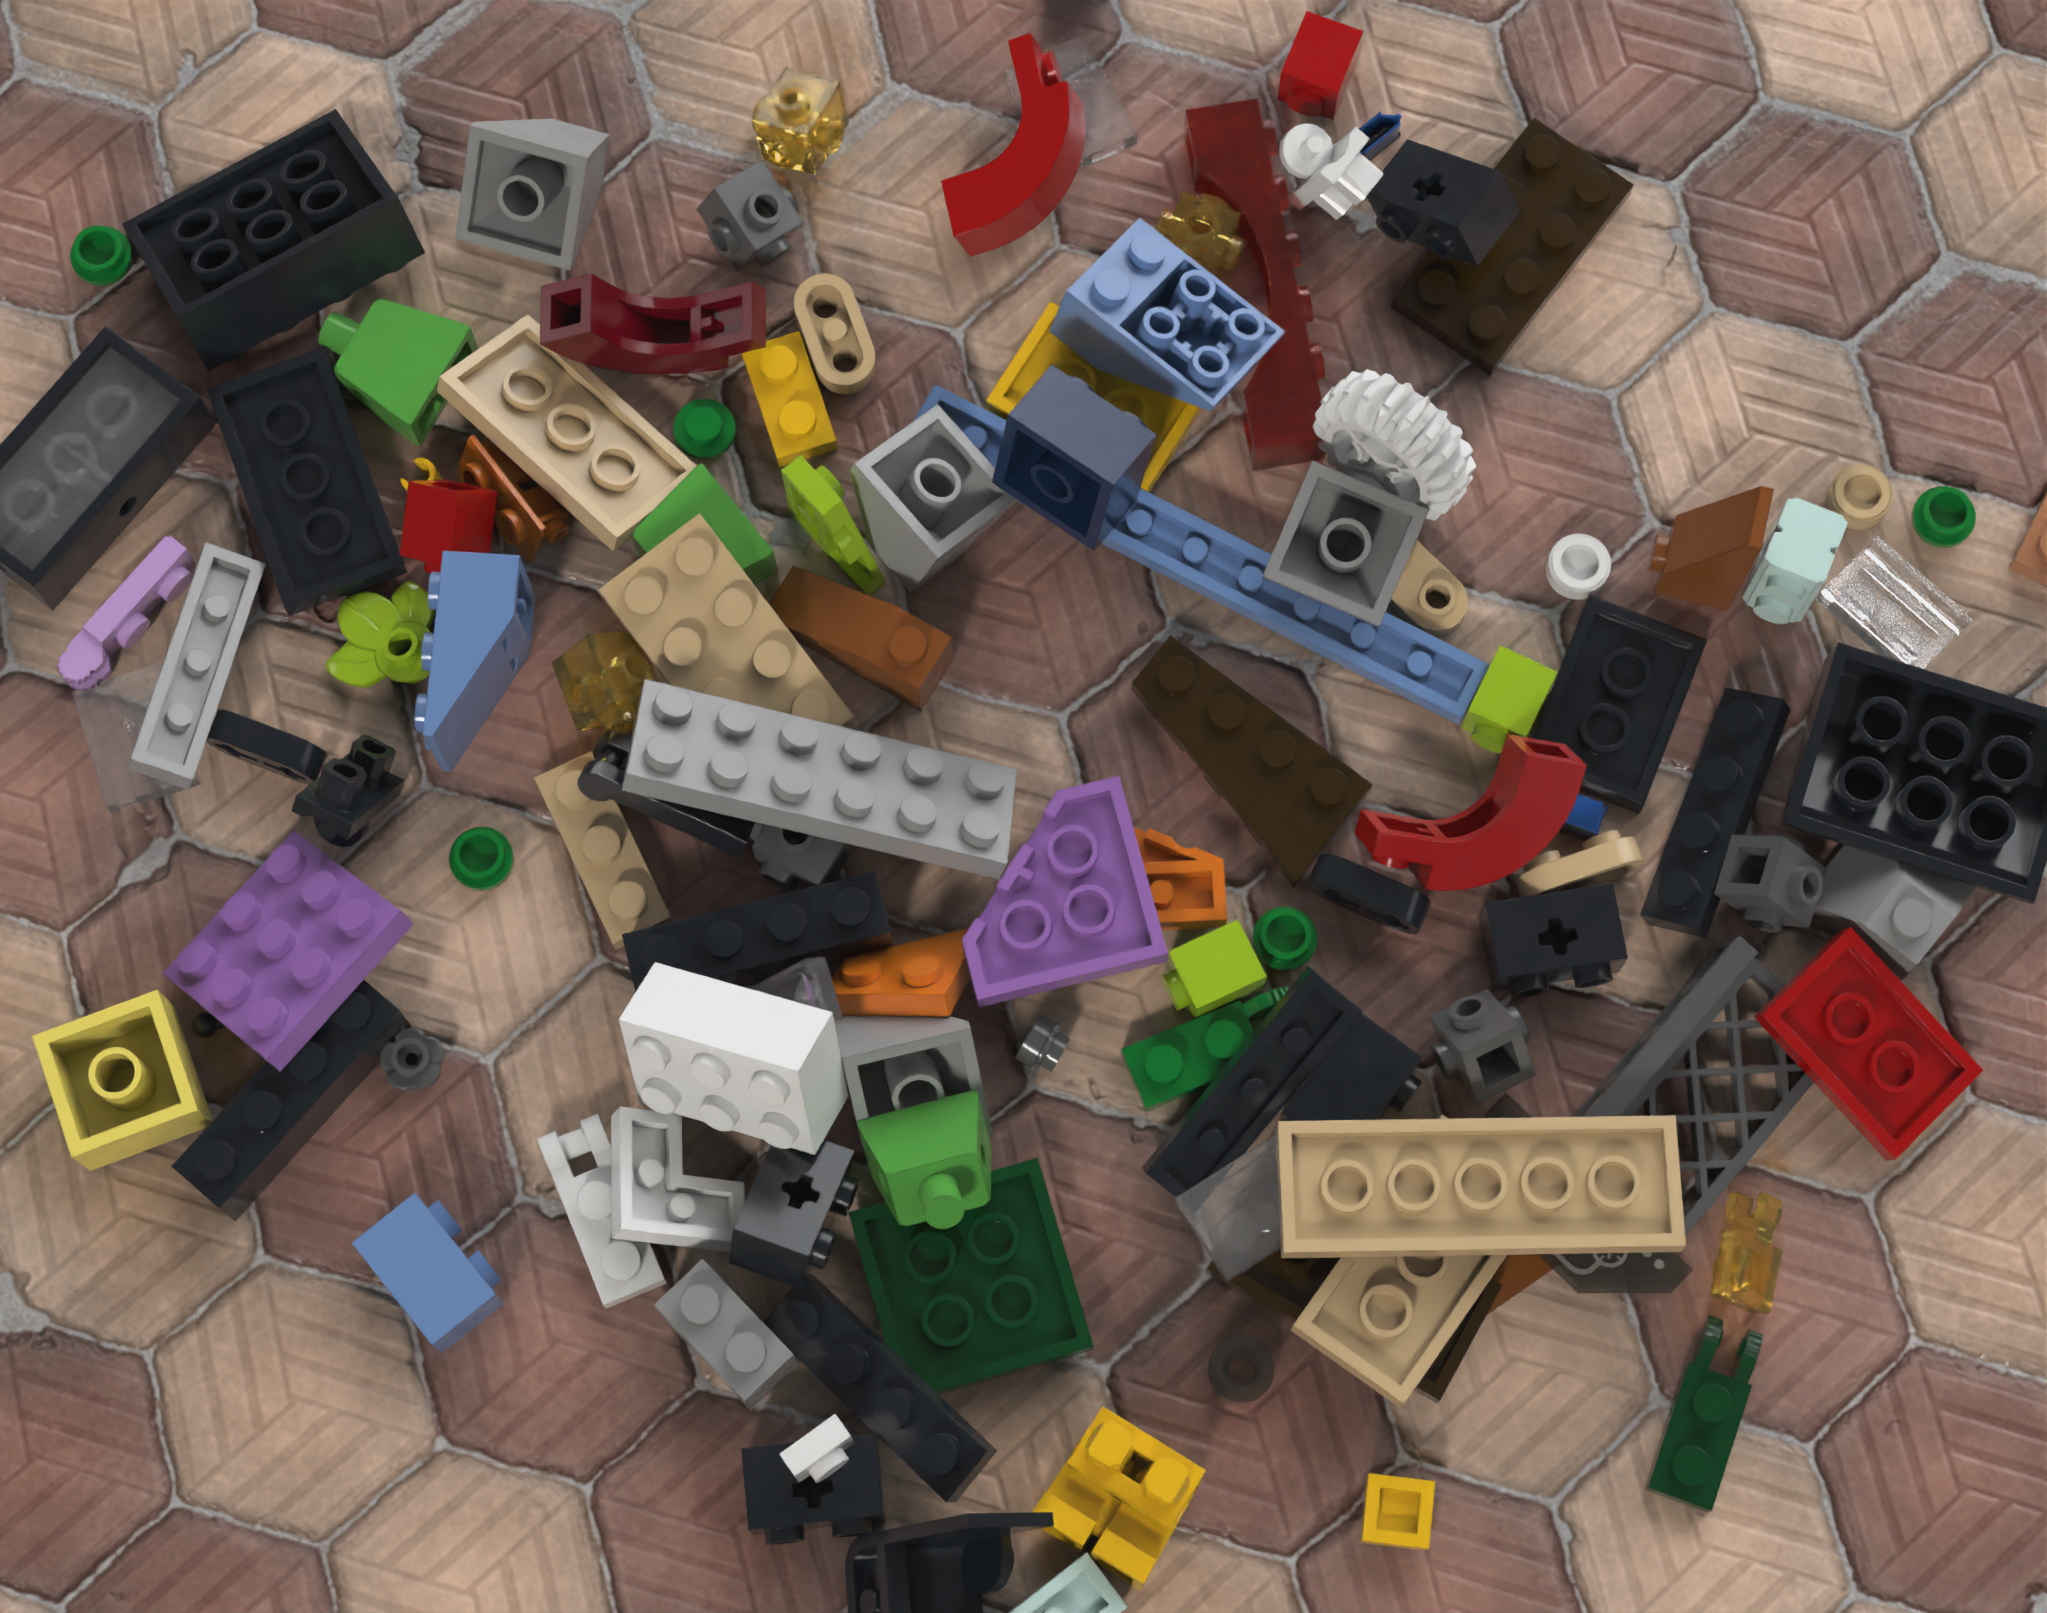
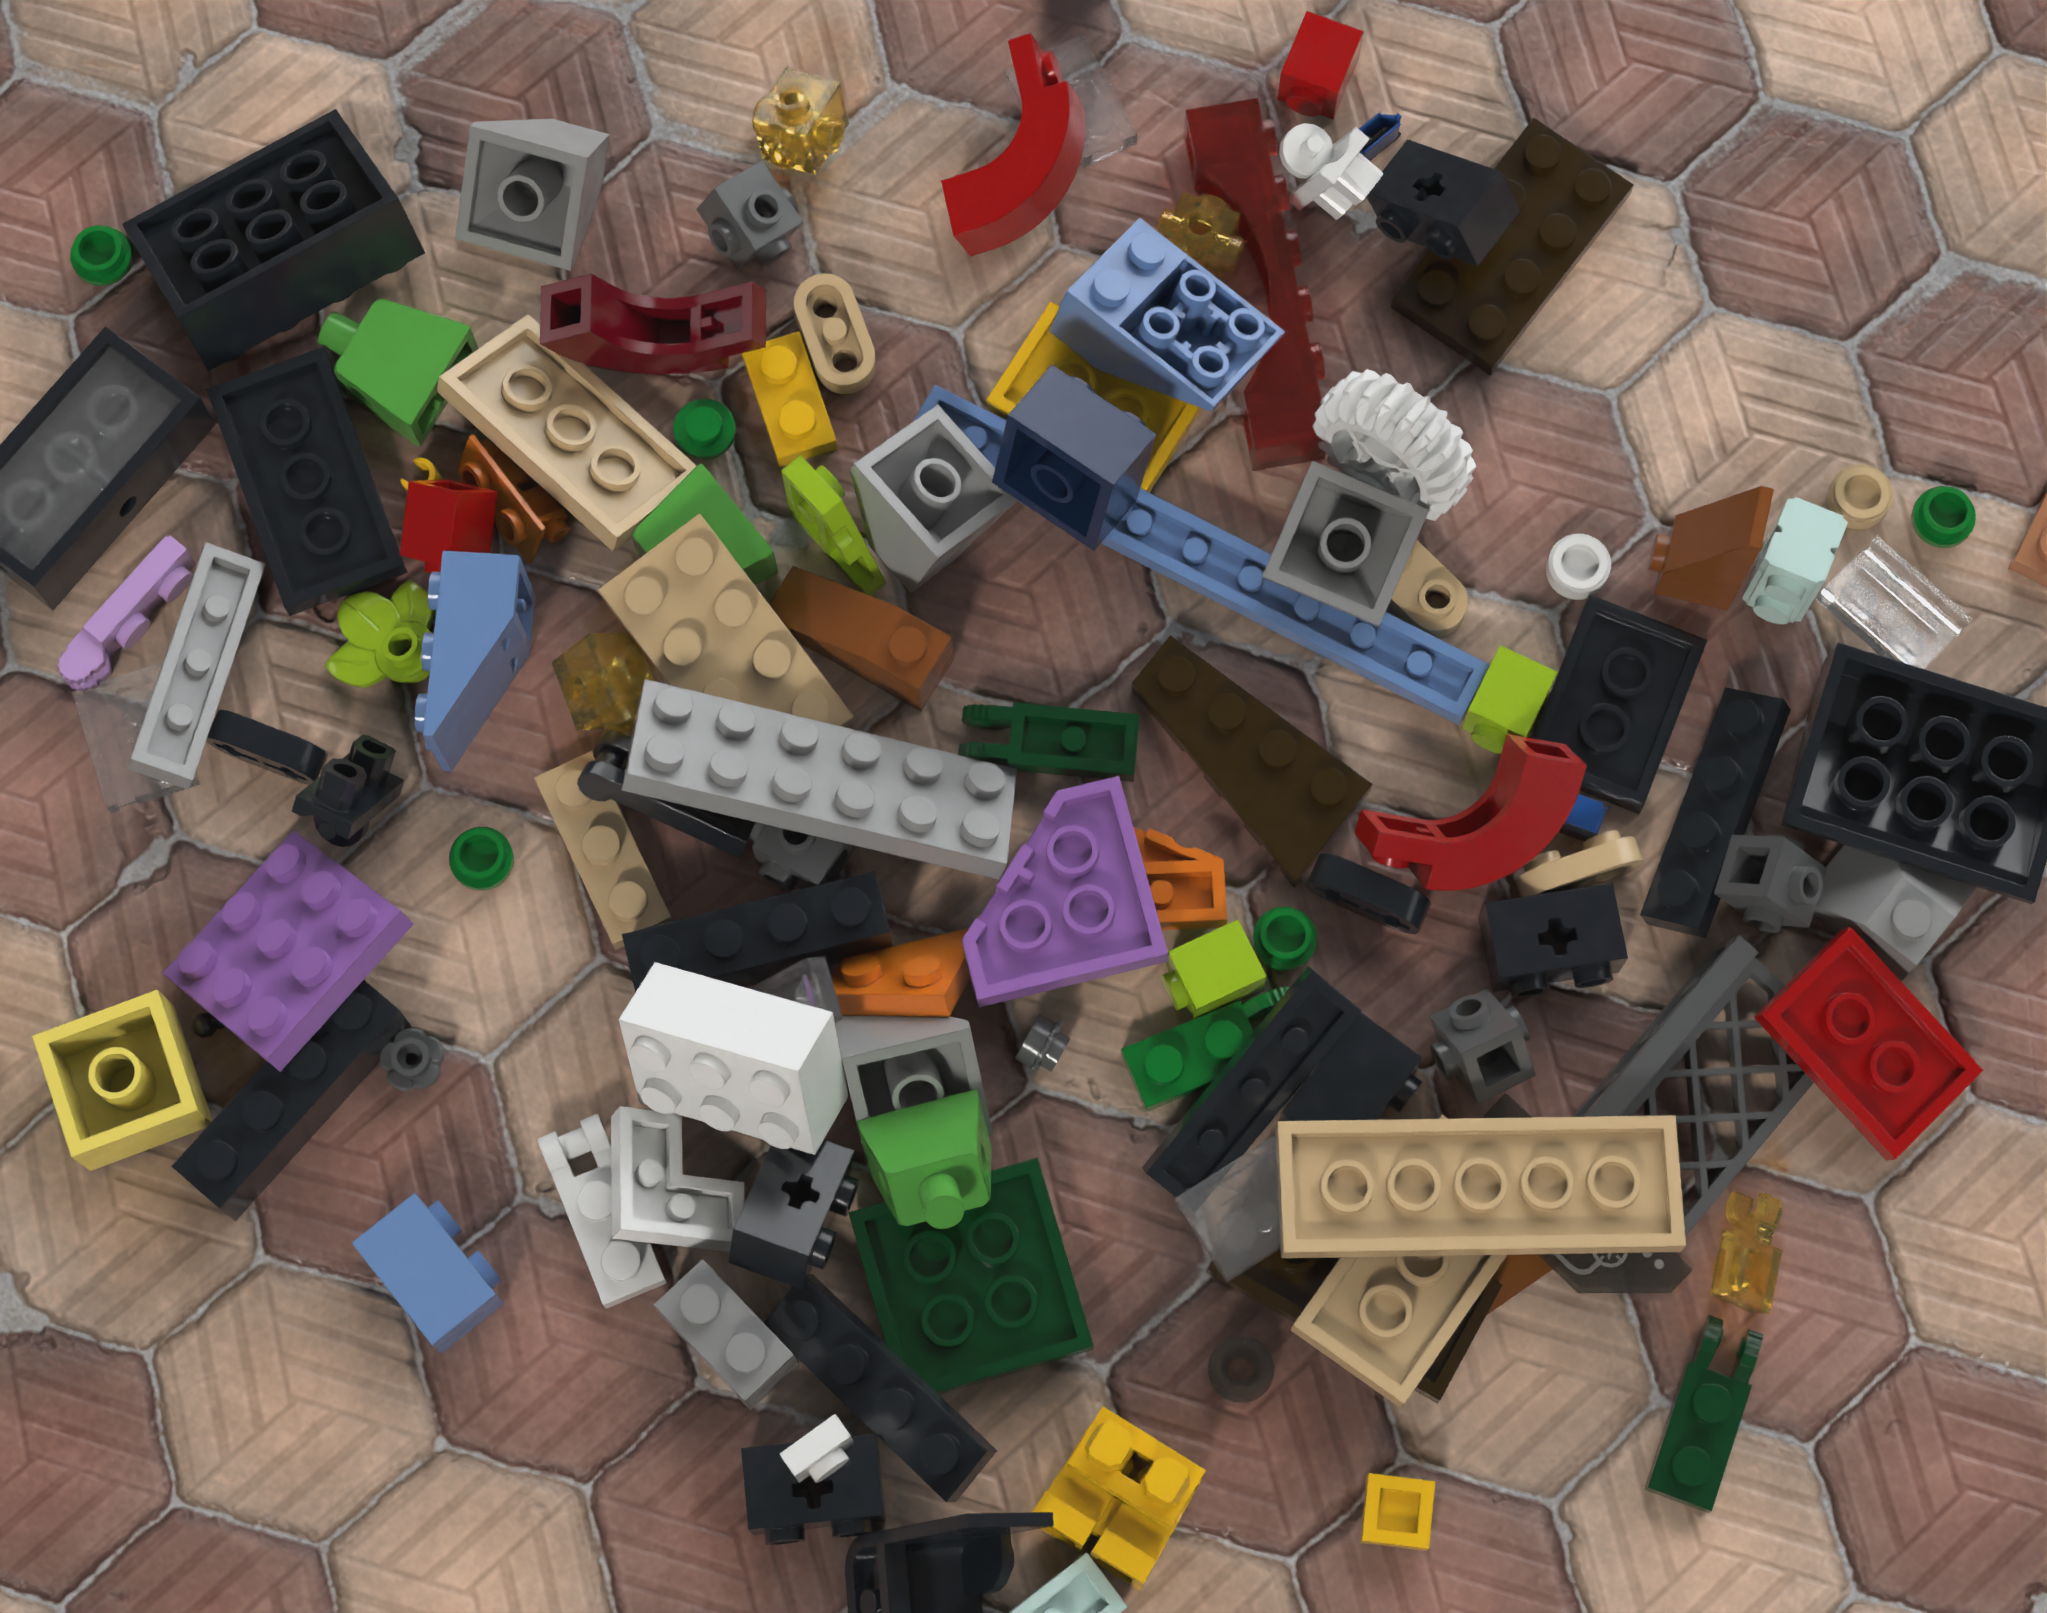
(1057, 740): none -> dark green hinge

